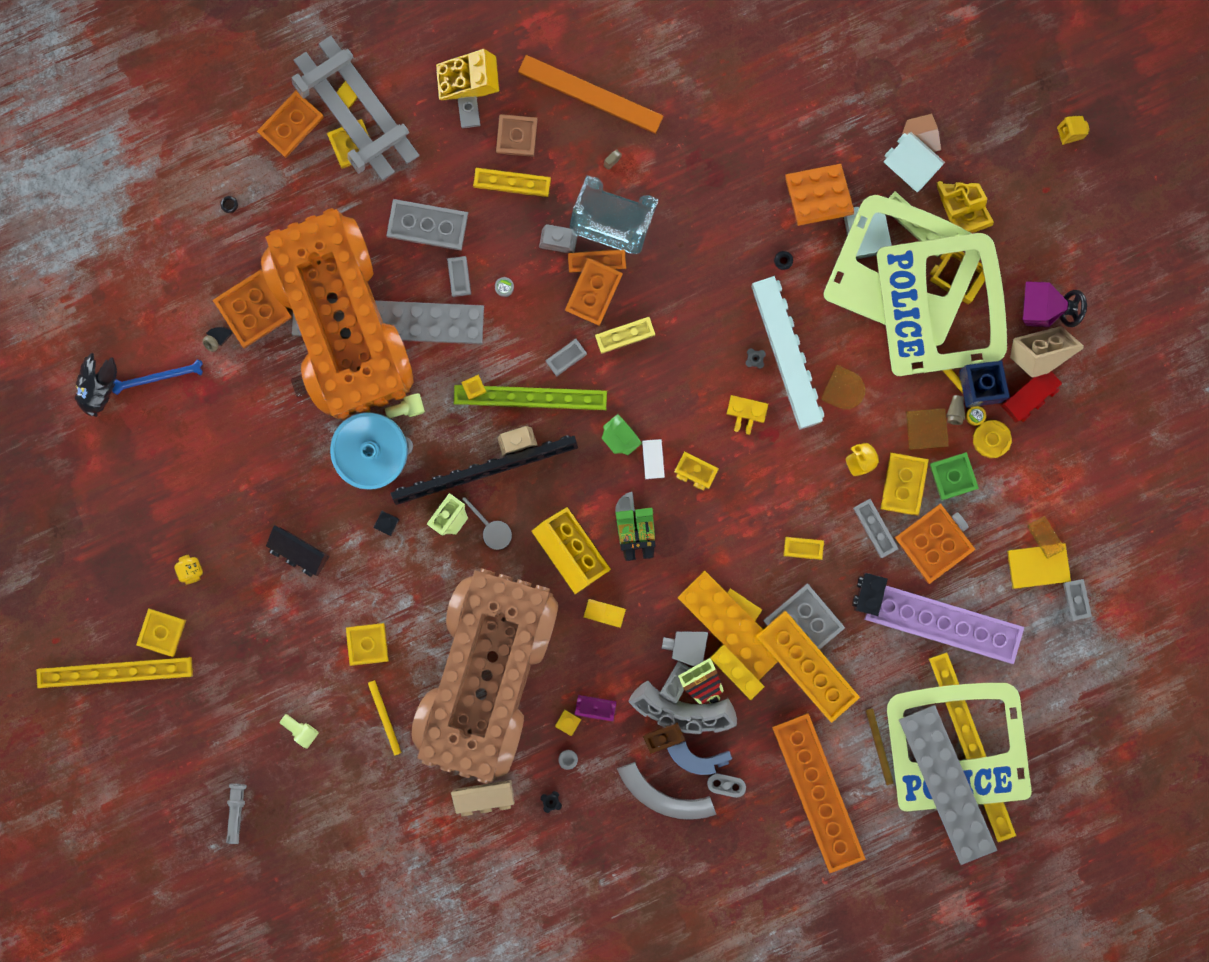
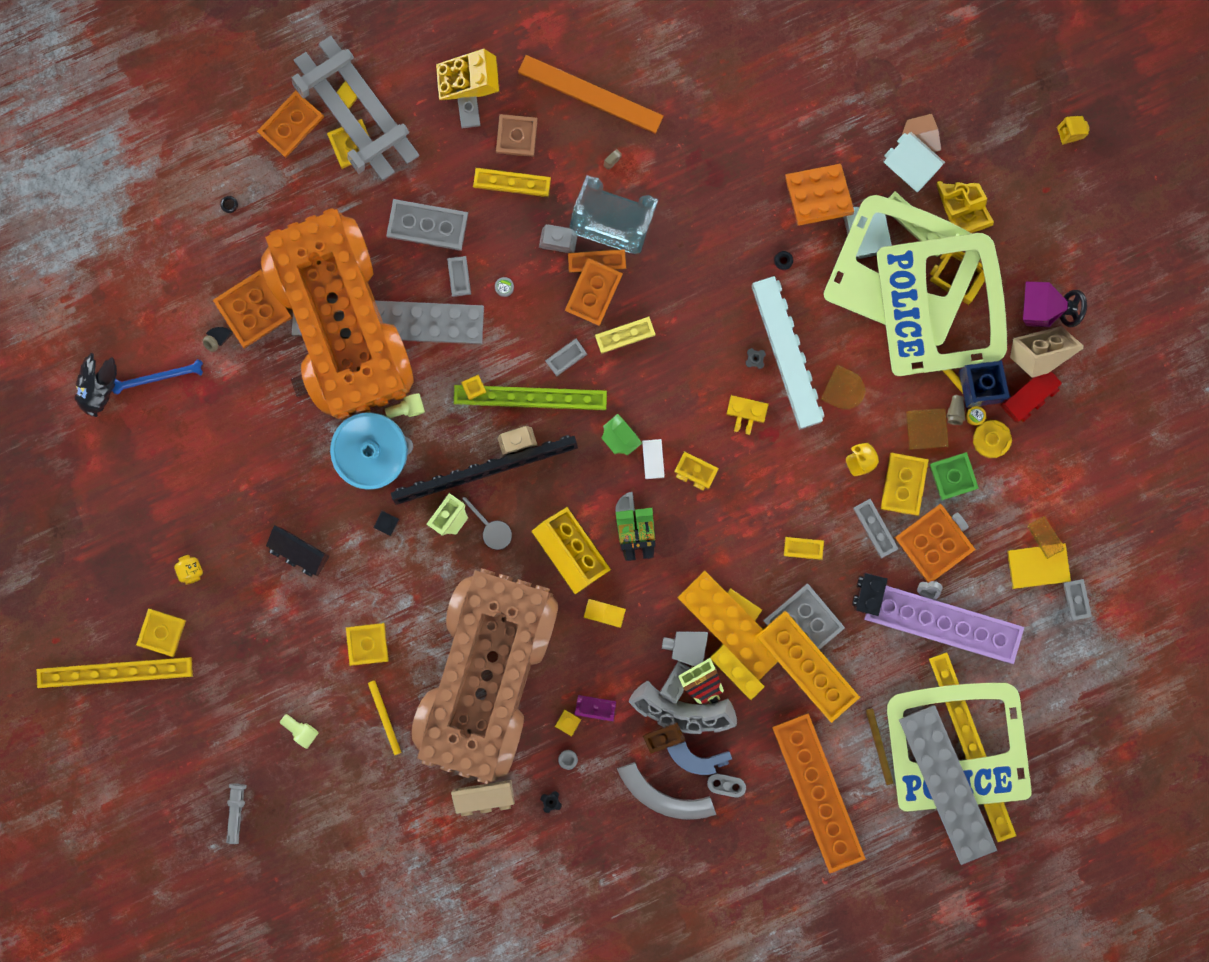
(930, 590): none -> light grey tile

